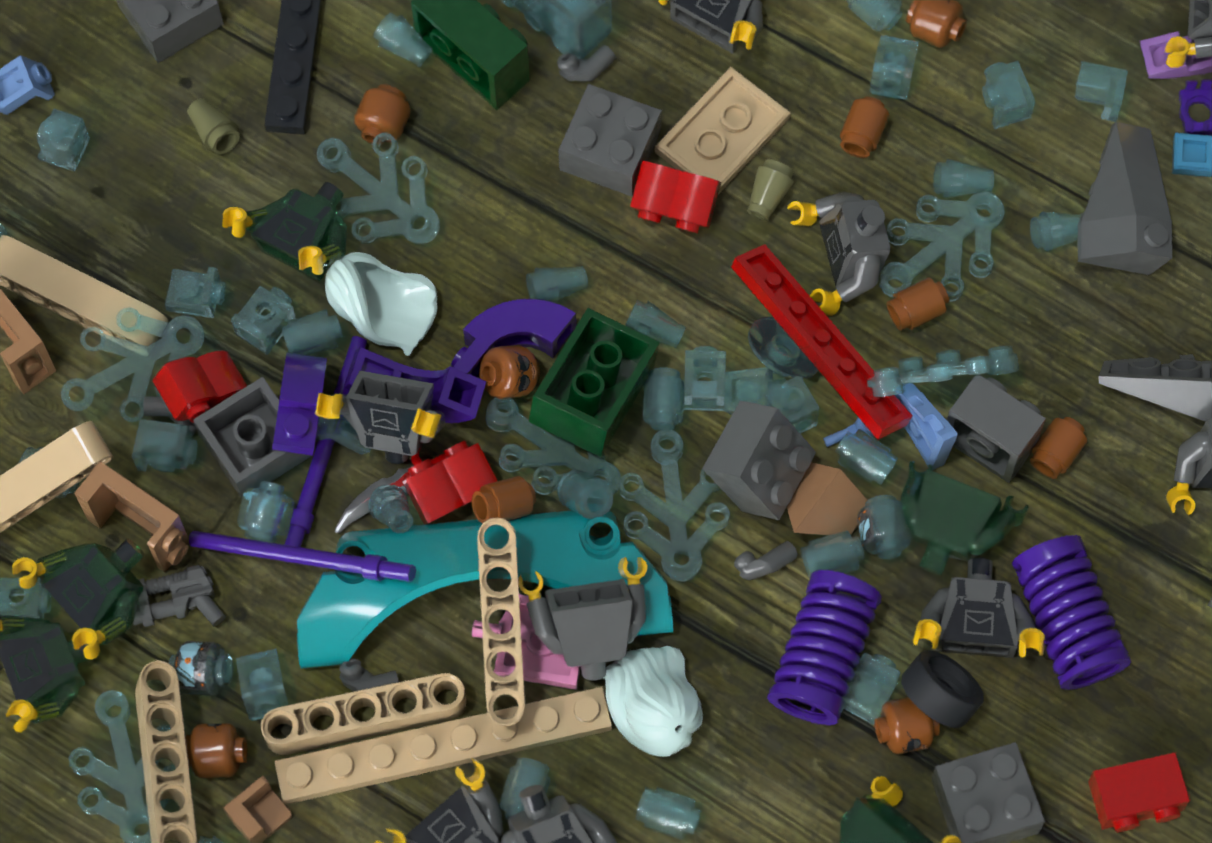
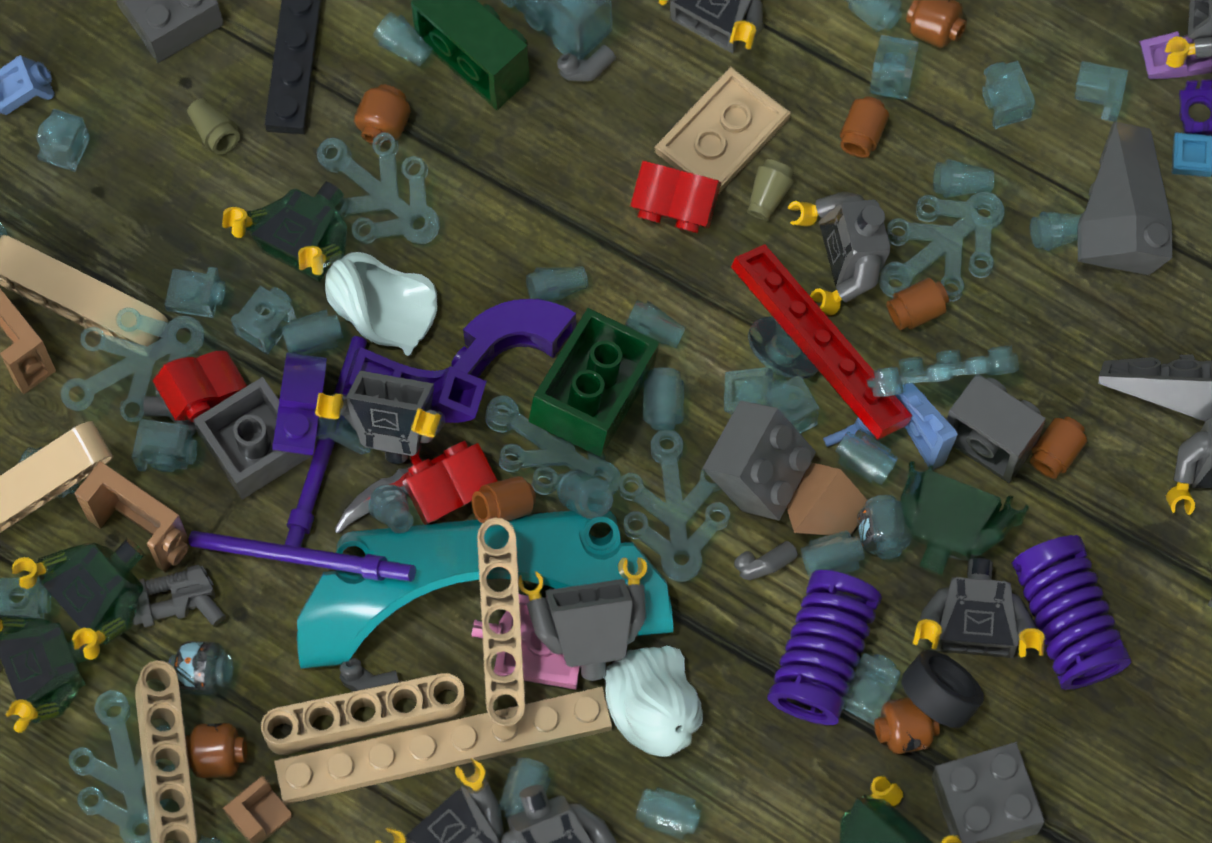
(261, 683): clear light blue bracket -> none
(265, 512): clear light blue head -> none
(509, 371): dark orange head -> none
(609, 139): dark grey brick -> none
(704, 395): clear light blue brick -> none
(1139, 792): red brick -> none

